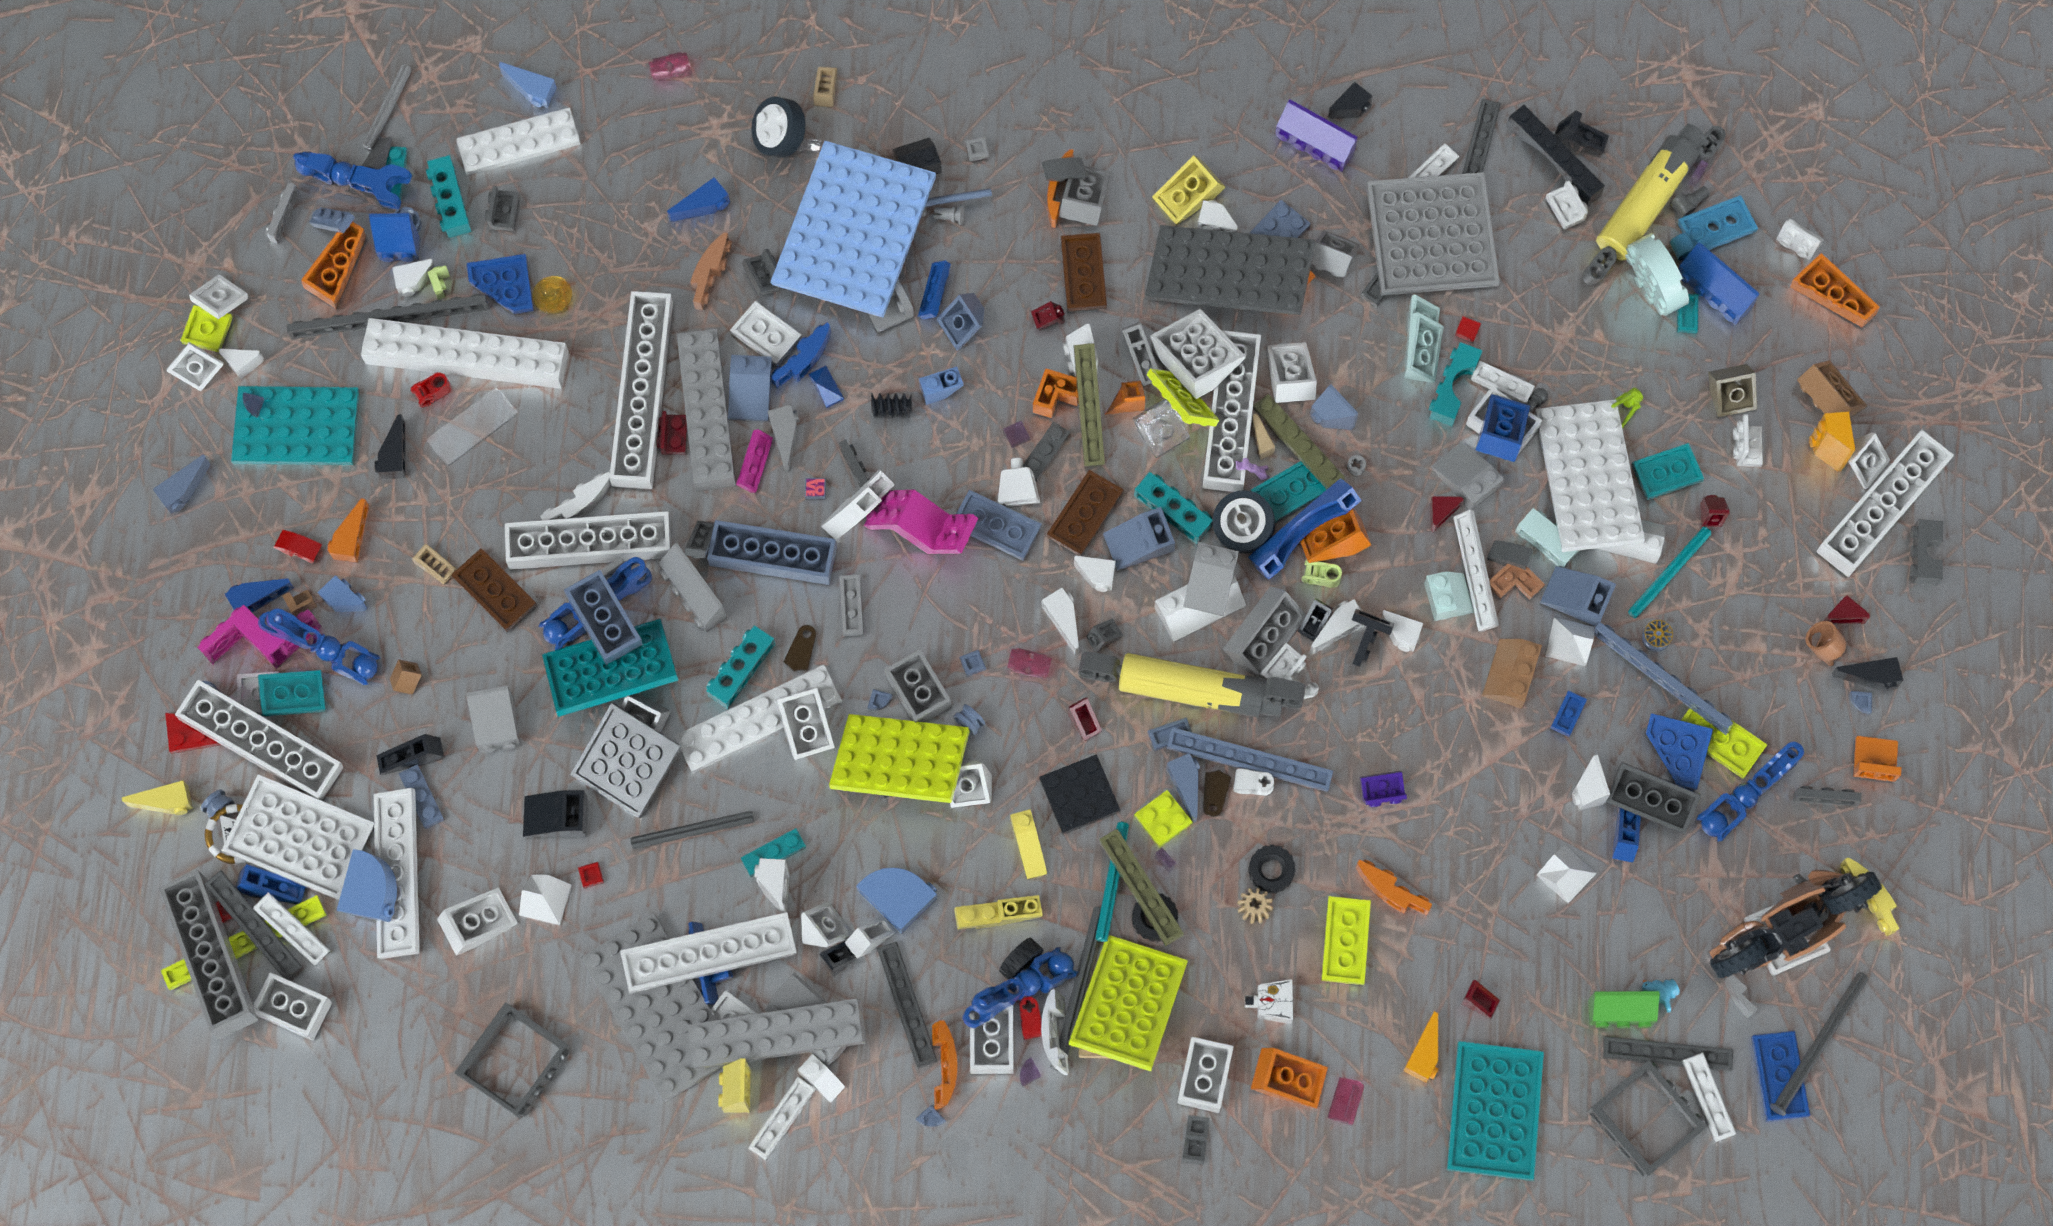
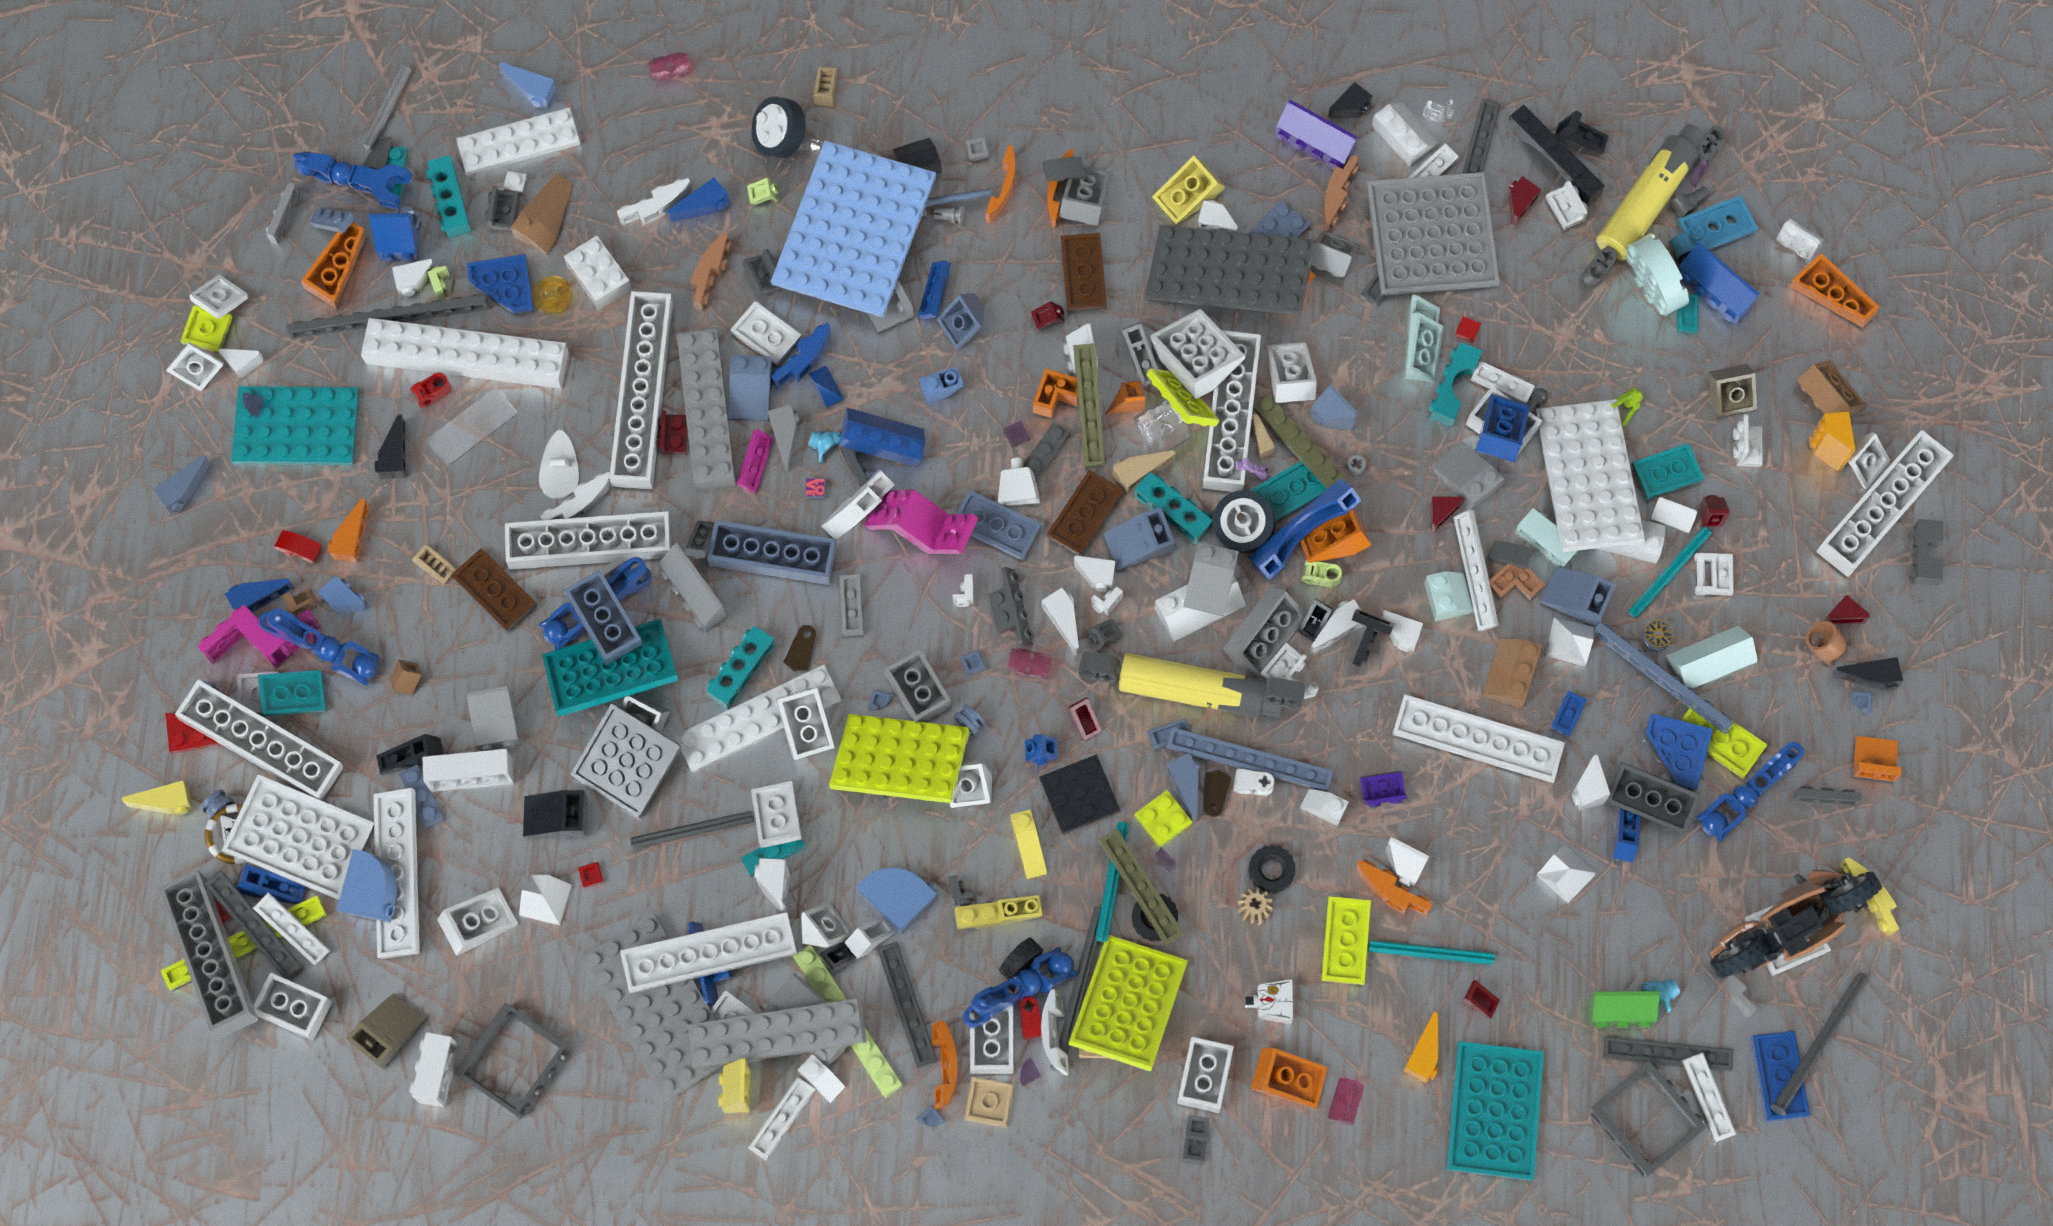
(385, 1030): none -> dark tan slope
(434, 1069): none -> white brick
(468, 770): none -> white brick
(515, 182): none -> white plate
(542, 217): none -> medium nougat wedge
(559, 467): none -> white shield
(597, 273): none -> white brick
(652, 209): none -> white slope
(763, 191): none -> yellowish green bracket
(776, 814): none -> white plate
(824, 441): none -> medium azure animal
(867, 1053): none -> yellowish green plate
(882, 437): none -> blue slope
(891, 405): black piece -> none
(958, 888): none -> dark grey bracket
(967, 592): none -> white bracket
(989, 1102): none -> tan tile
(995, 204): none -> orange slope
(1009, 608): none -> dark grey bracket
(1041, 749): none -> blue brick
(1110, 601): none -> white bracket
(1134, 469): none -> tan slope
(1325, 805): none -> white slope
(1336, 192): none -> nougat slope
(1404, 133): none -> white slope
(1405, 862): none -> white slope
(1431, 952): none -> teal axle
(1437, 112): none -> clear bracket
(1478, 738): none -> white plate
(1521, 198): none -> dark red slope
(1674, 515): none -> white slope
(1713, 657): none -> light aqua slope
(1720, 574): none -> white plate

